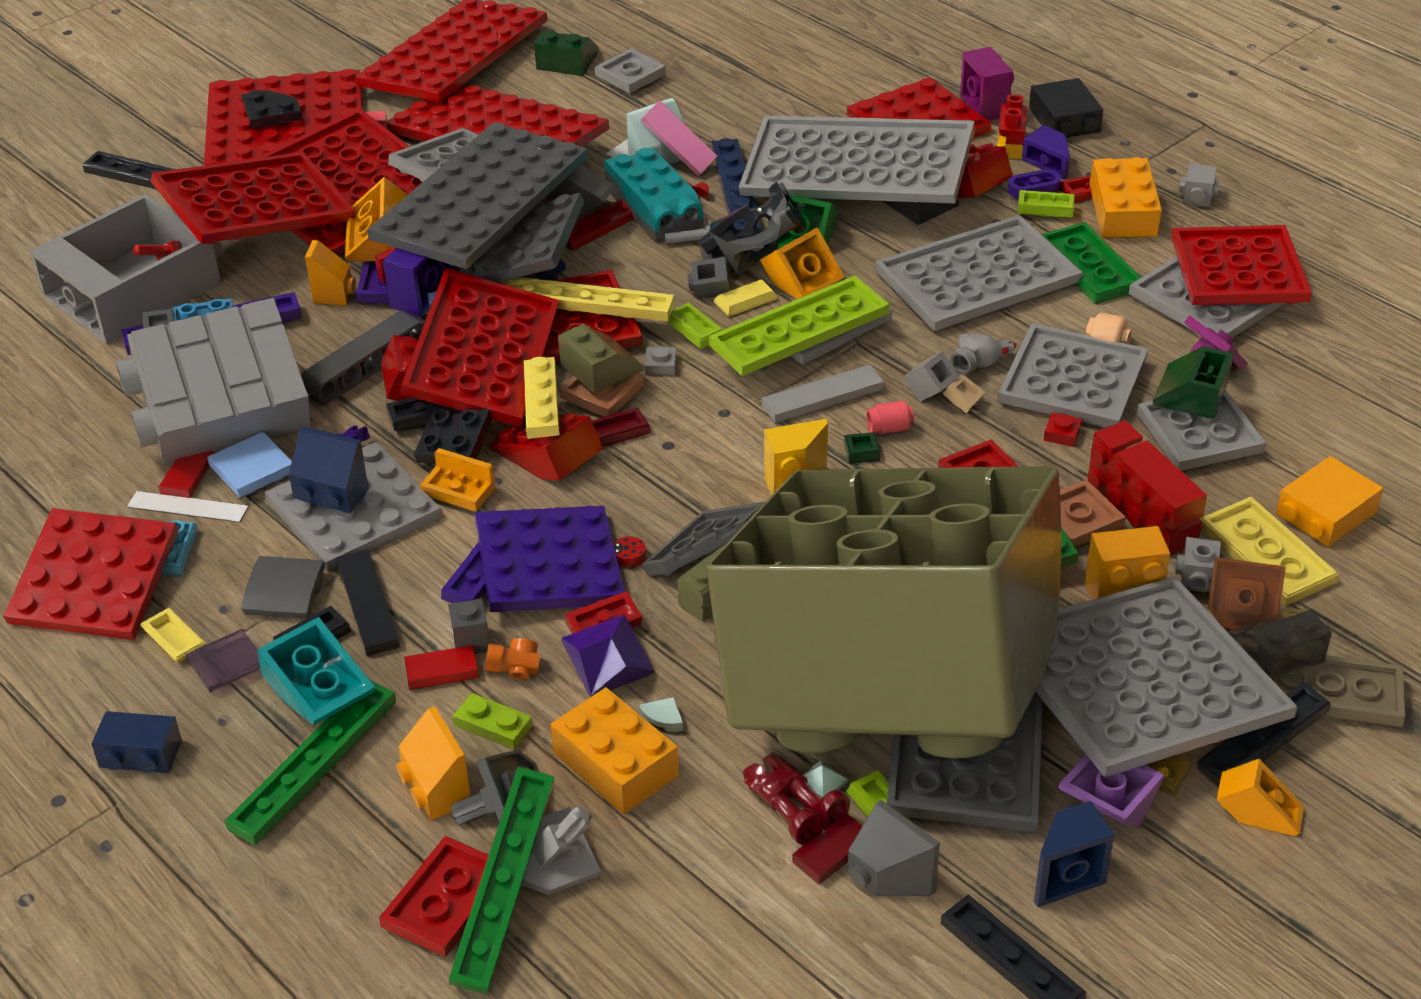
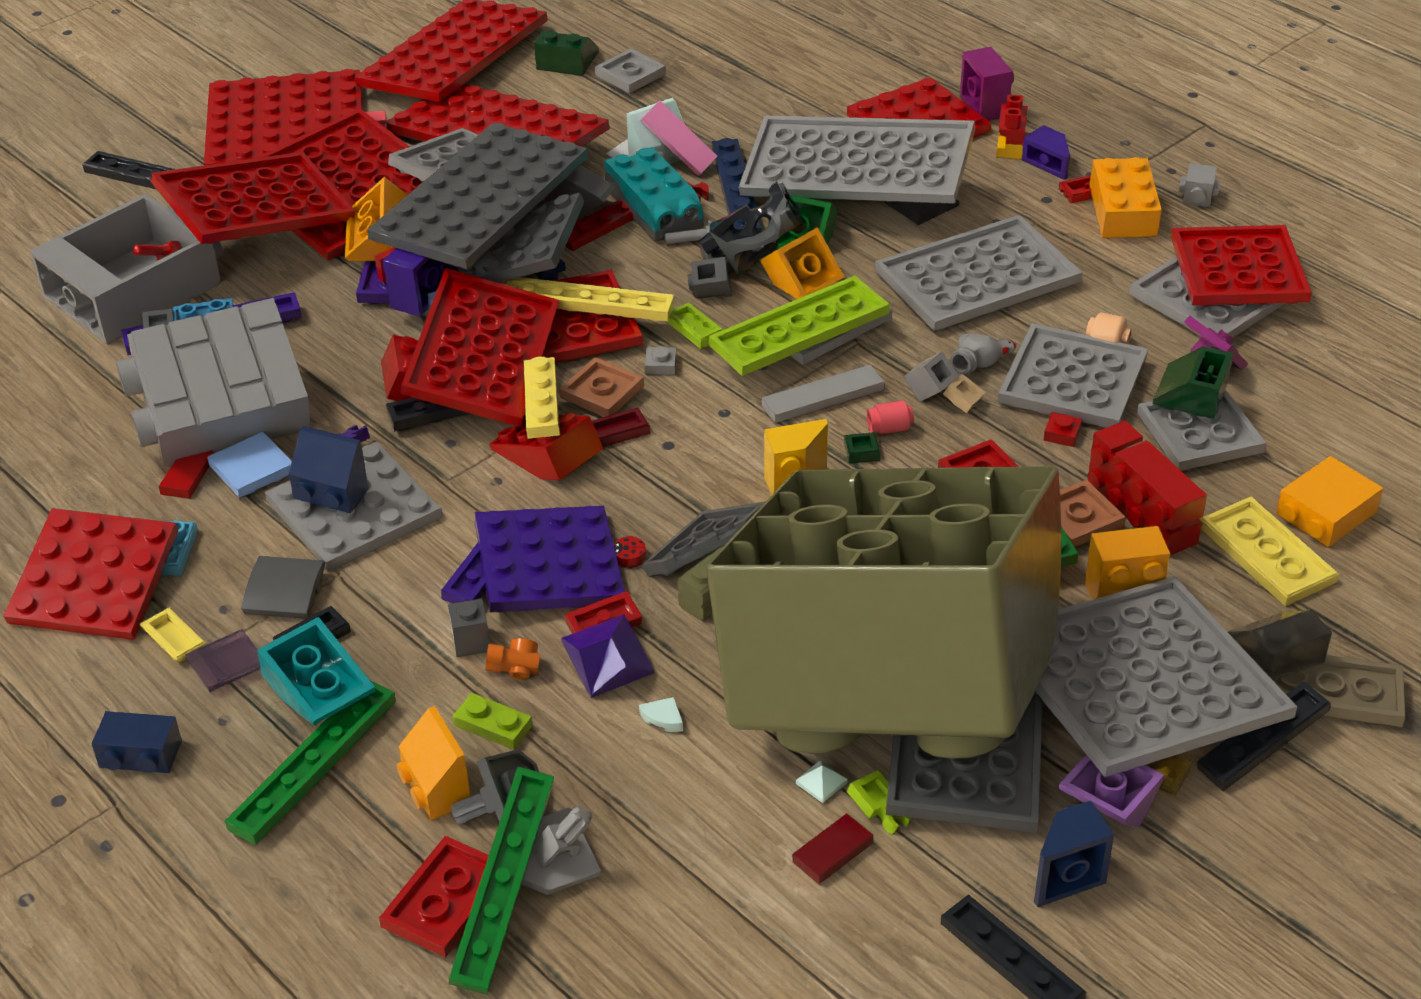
(187, 506): white sticker -> none
(270, 108): black plate -> none
(328, 276): light orange slope -> none
(358, 358): dark grey beam -> none
(367, 602): black tile -> none
(441, 667): red tile -> none
(453, 431): black plate -> none
(459, 480): light orange bracket -> none
(596, 358): olive slope -> none
(615, 750): light orange brick -> none
(745, 298): light yellow tile -> none
(784, 781): dark red piece -> none
(893, 855): dark grey slope -> none
(984, 169): red slope -> none
(1039, 180): dark purple plate -> none
(1046, 204): lime plate -> none
(1066, 107): black brick -> none
(1102, 269): green tile -> none
(1197, 563): light grey brick -> none
(1244, 591): dark orange piece -> none
(1260, 799): light orange slope -> none

